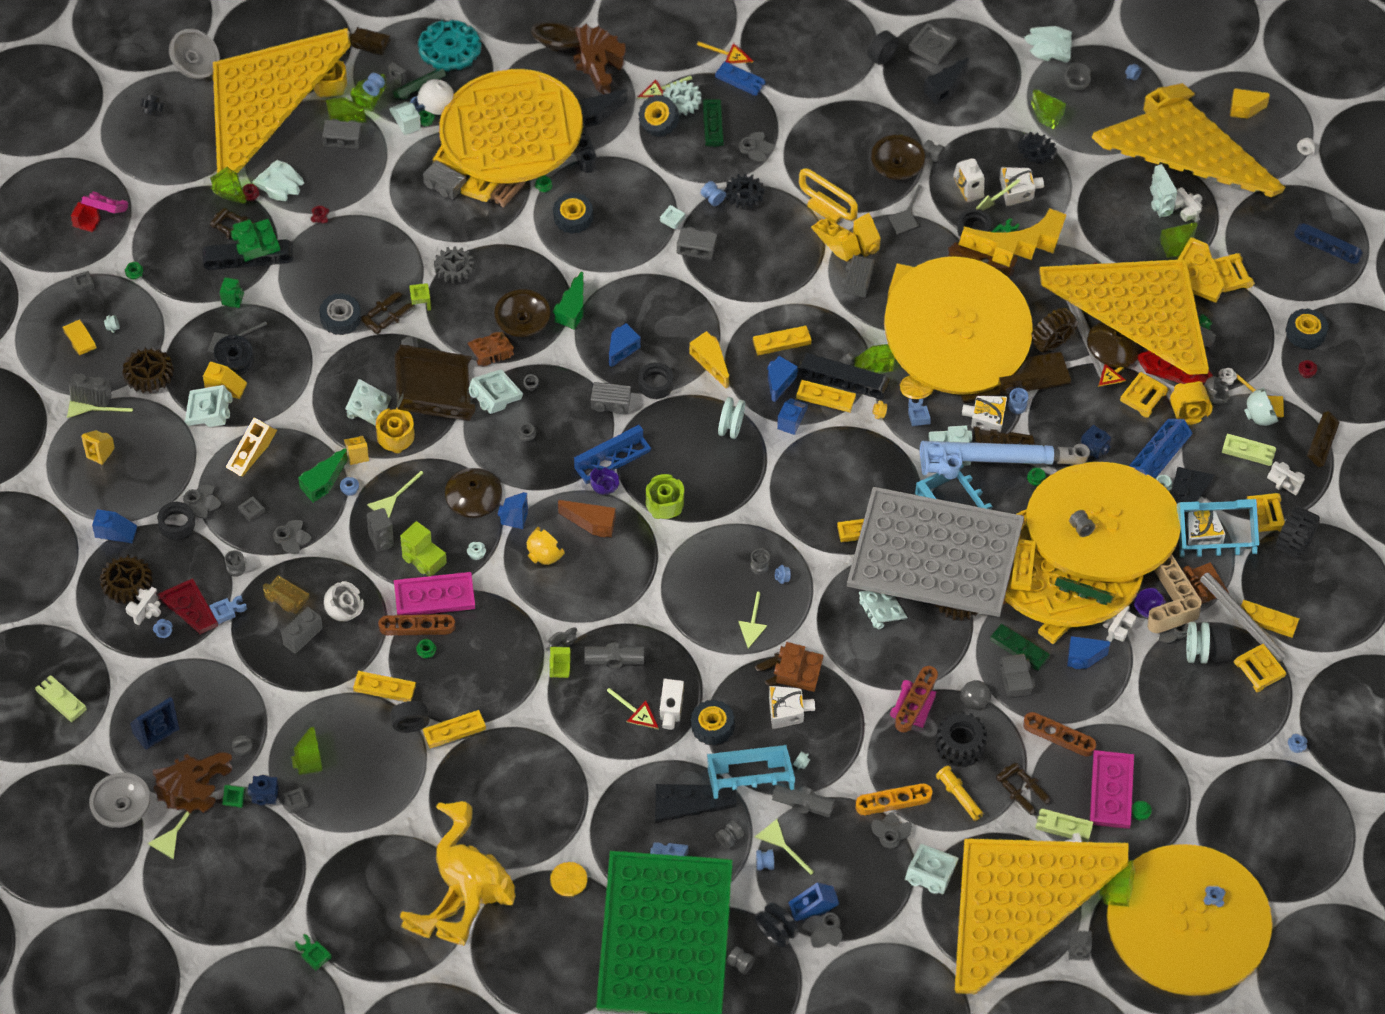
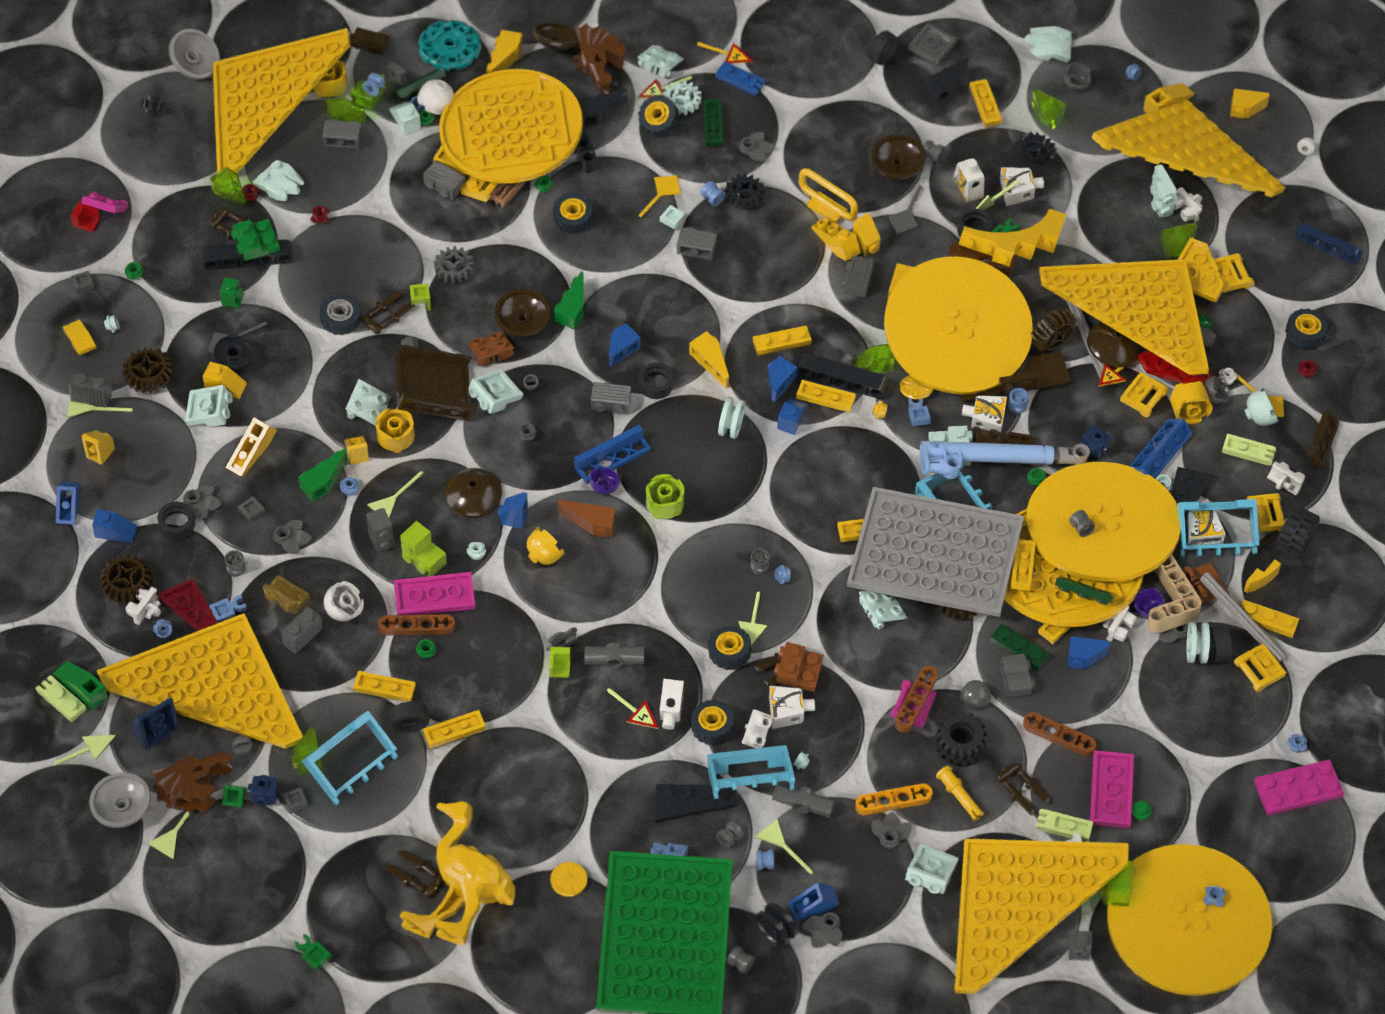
(67, 502): none -> blue slope
(82, 684): none -> green slope
(95, 744): none -> yellowish green piece
(212, 679): none -> yellow plate
(318, 753): none -> medium azure hinge
(409, 879): none -> dark brown piece
(507, 51): none -> yellow slope
(660, 60): none -> light aqua hinge
(665, 186): none -> yellow piece
(729, 657): none -> black wheel
(757, 729): none -> white hips
(985, 103): none -> yellow plate
(1260, 578): none -> yellow slope
(1298, 787): none -> dark pink plate

